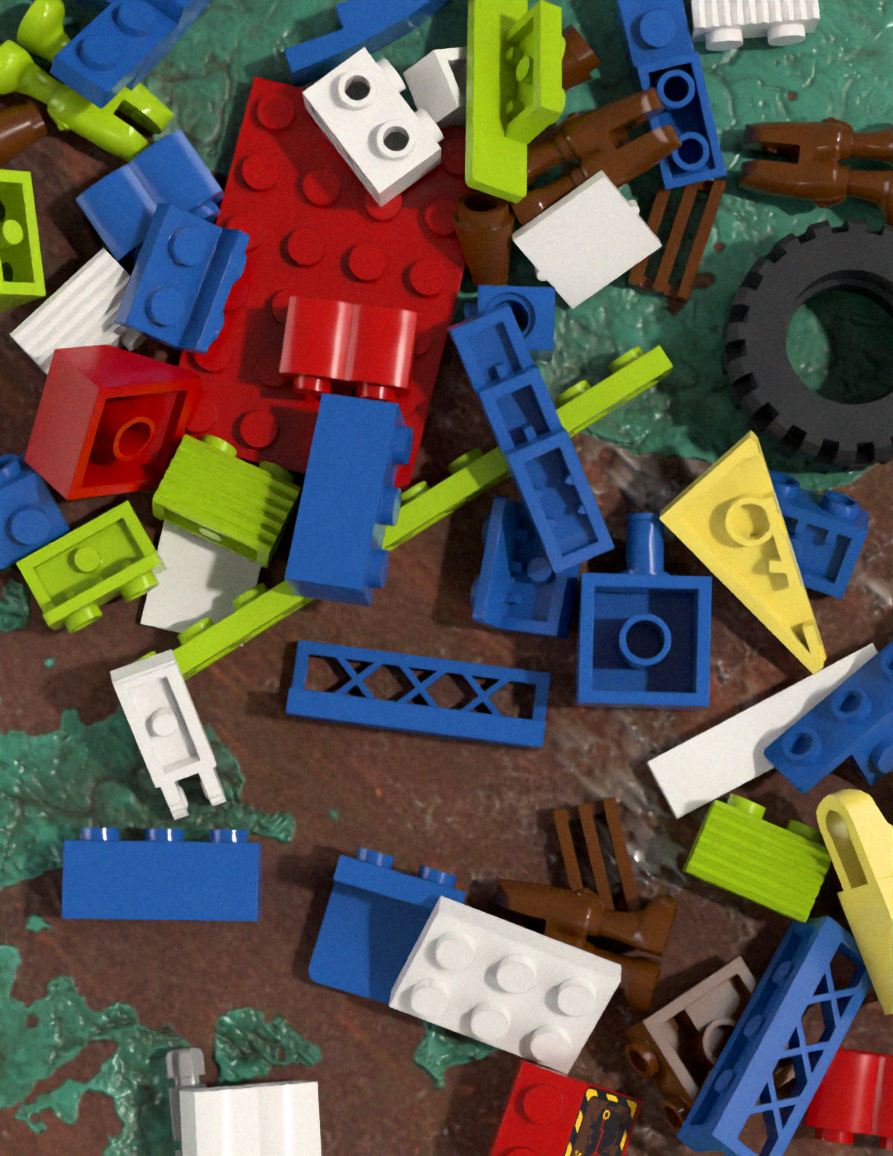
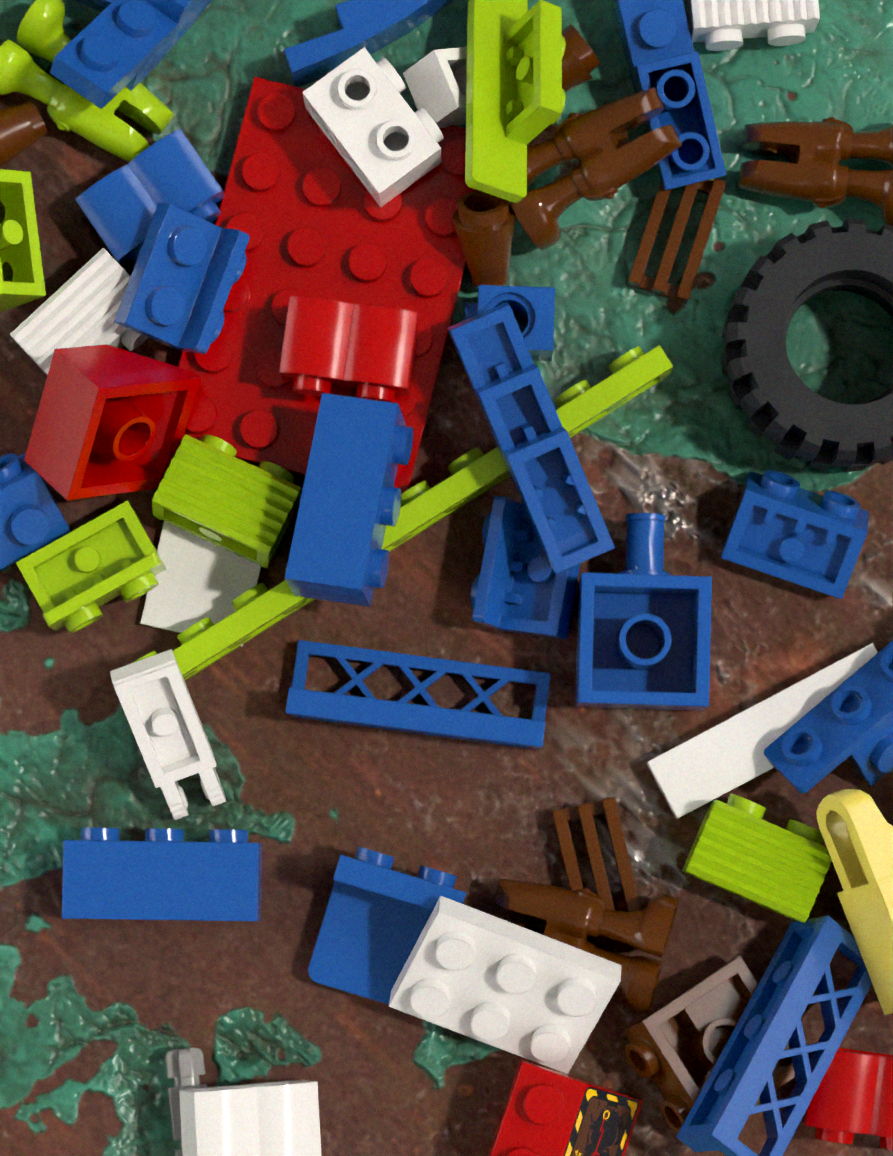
(586, 239): white piece -> none
(741, 537): light yellow wing -> none

